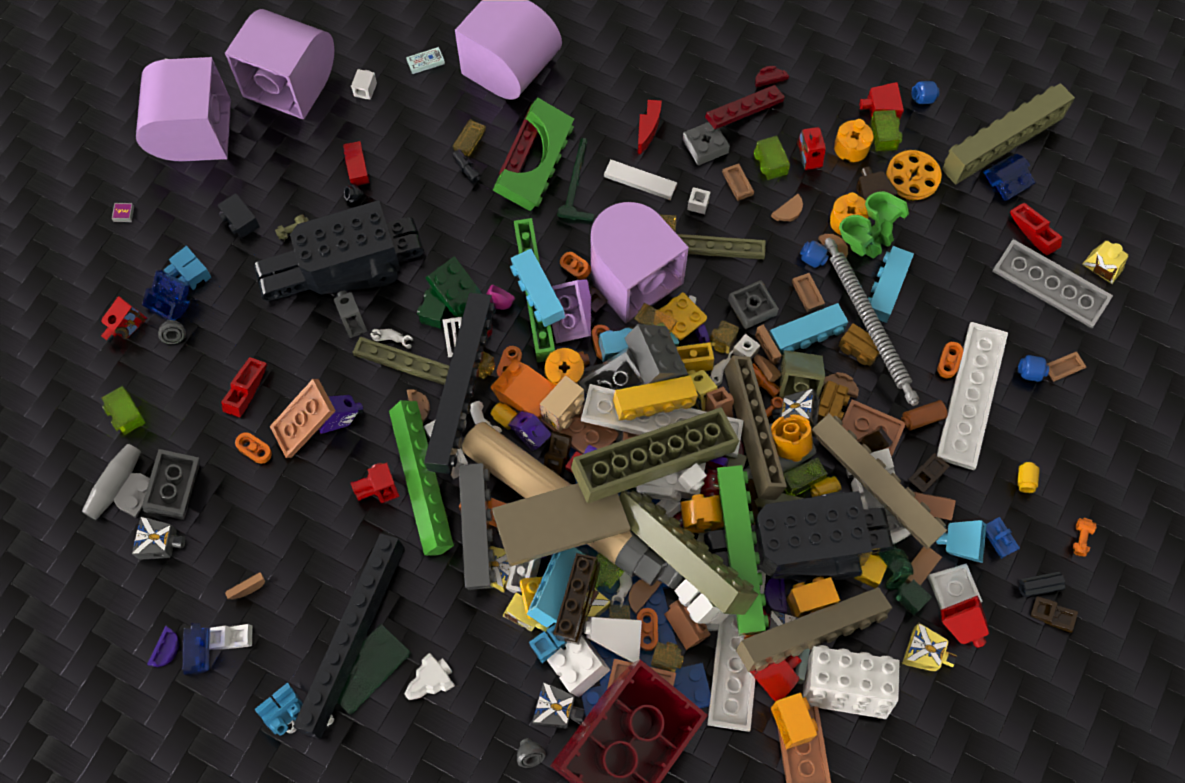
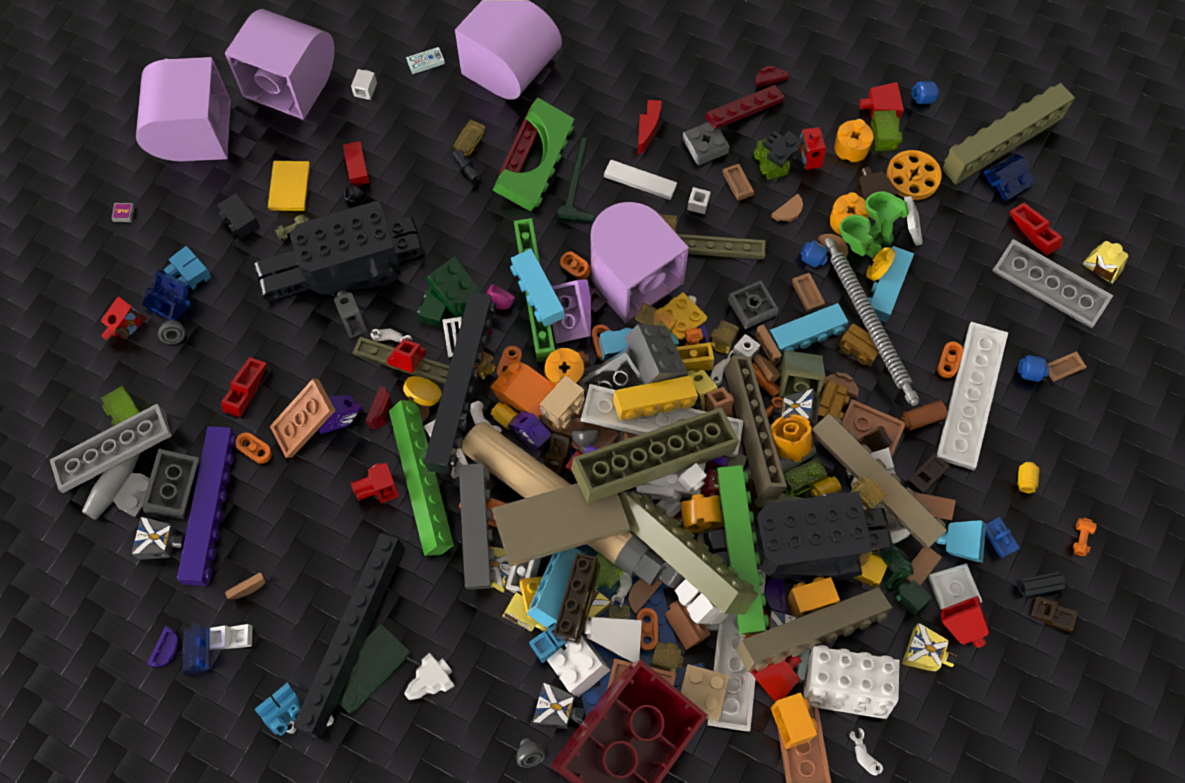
(110, 448): none -> light grey arch
(207, 507): none -> dark purple brick
(289, 186): none -> yellow tile
(380, 409): none -> dark red slope
(406, 356): none -> red brick
(422, 390): none -> yellow tile
(585, 437): none -> dark grey brick
(693, 336): none -> orange bar
(705, 689): none -> tan brick
(781, 147): none -> black hinge
(863, 757): none -> white arm
(869, 491): none -> clear yellow brick
(881, 264): none -> yellow tile
(913, 221): none -> white tile

